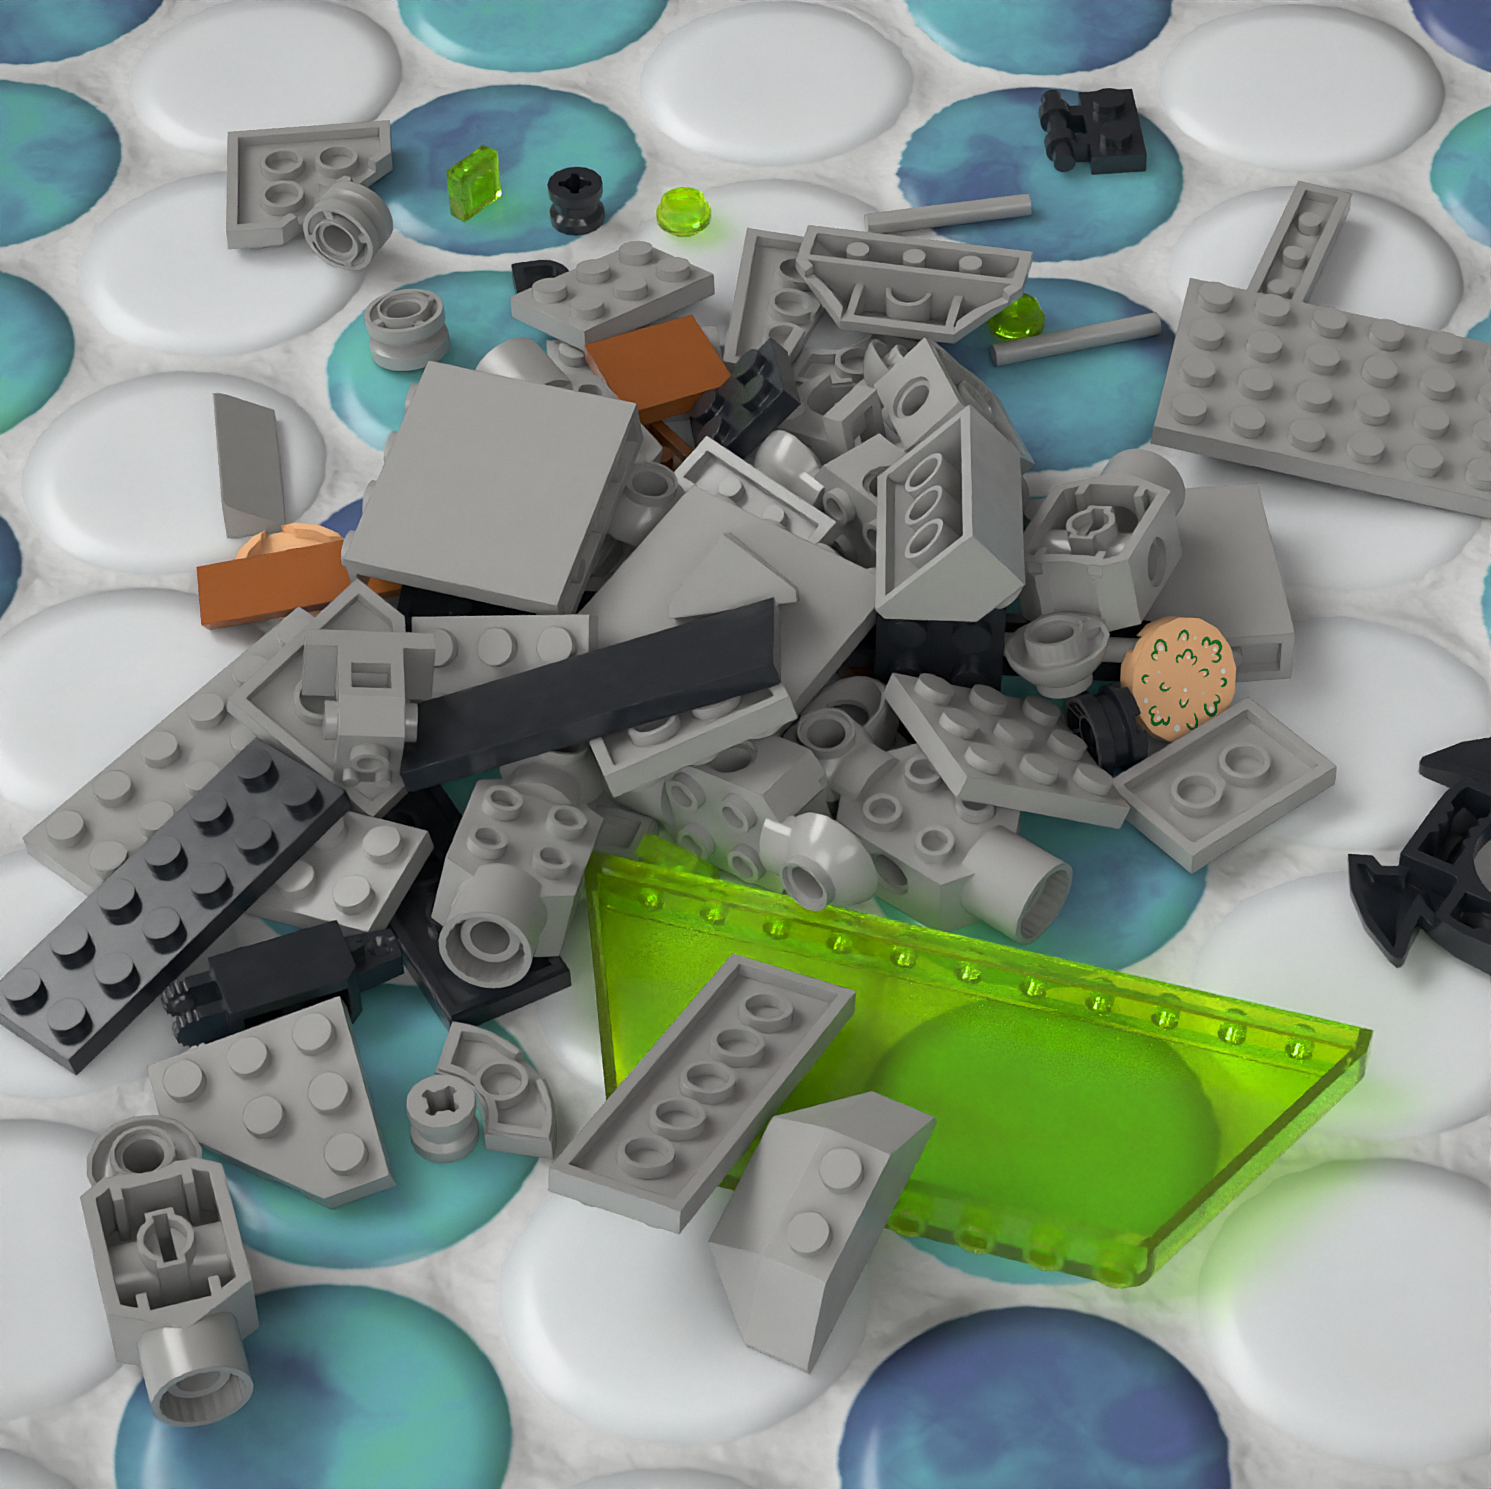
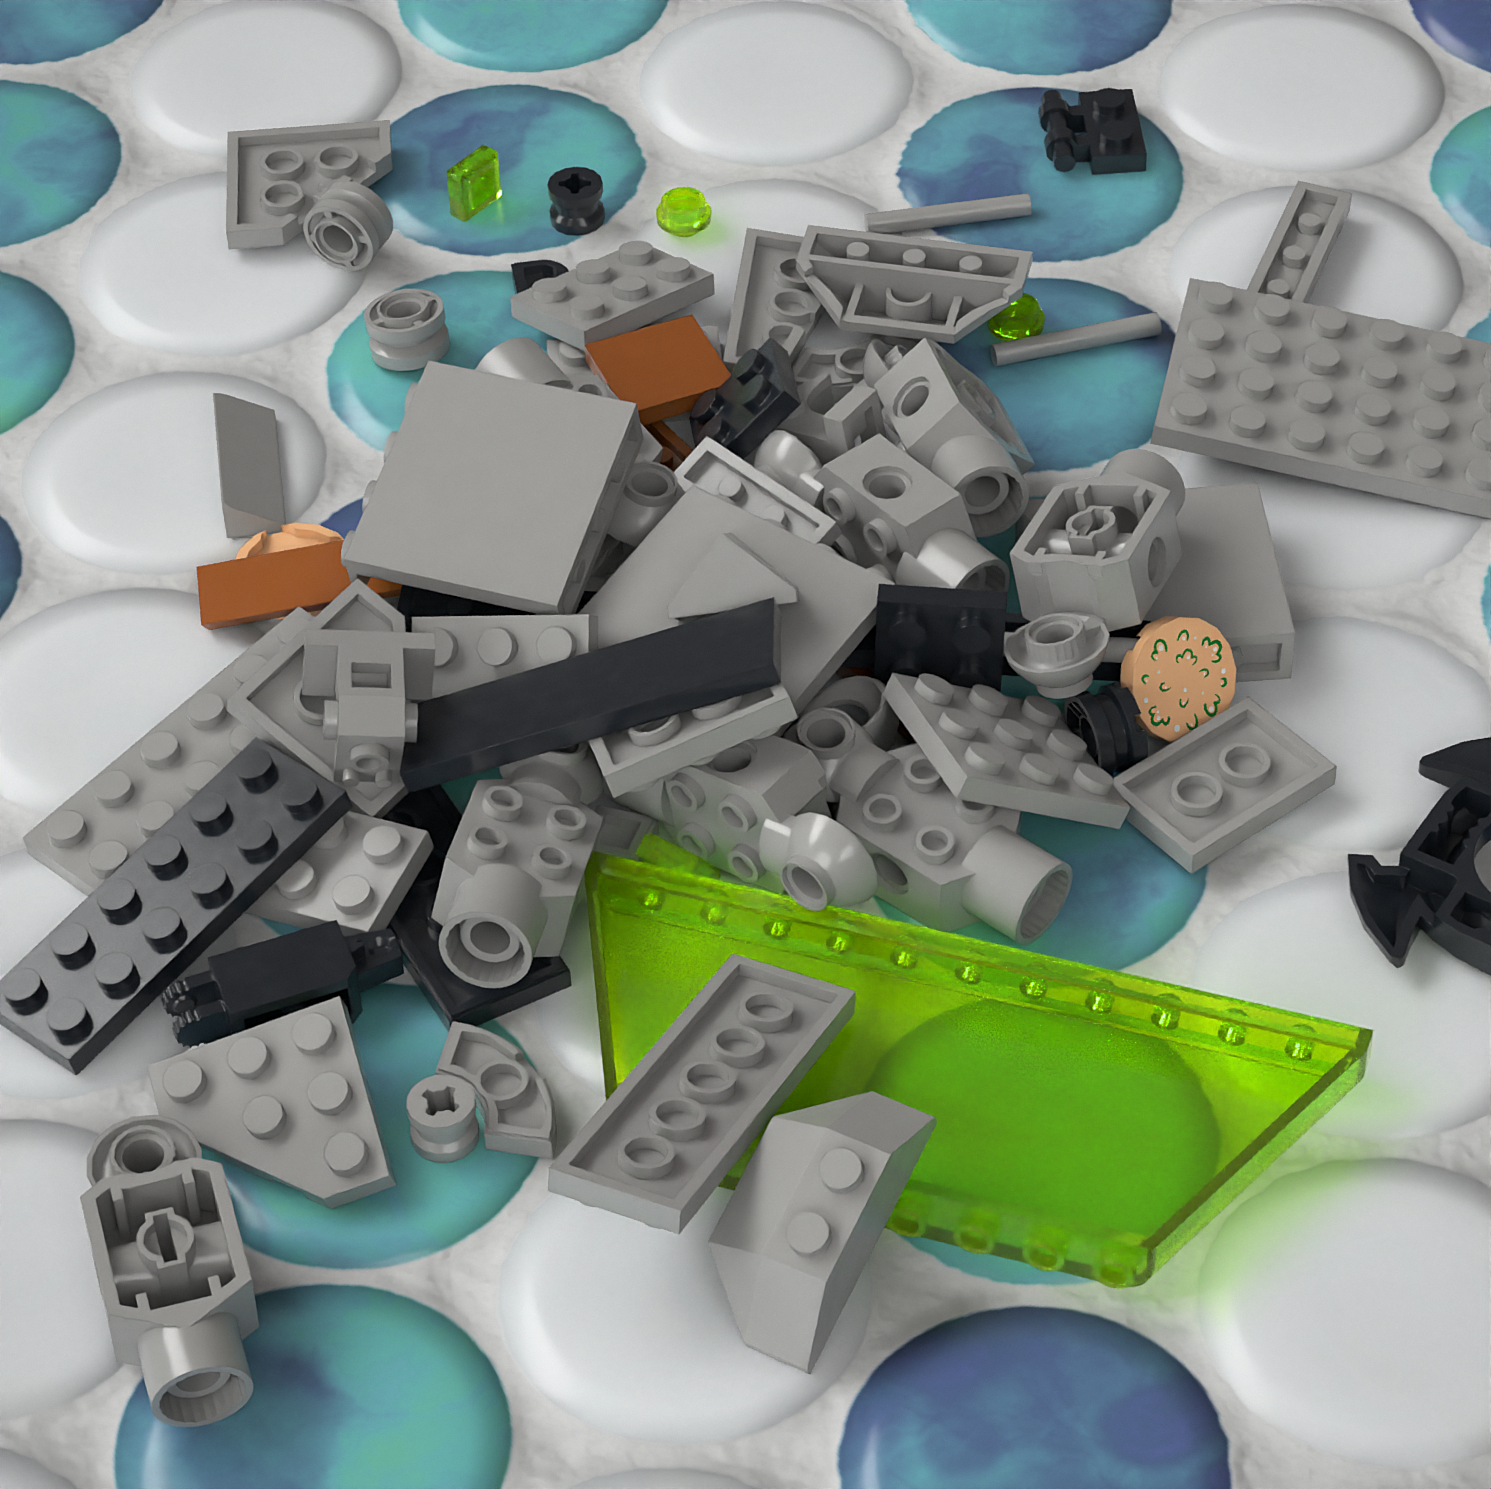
(951, 525): light grey slope -> none

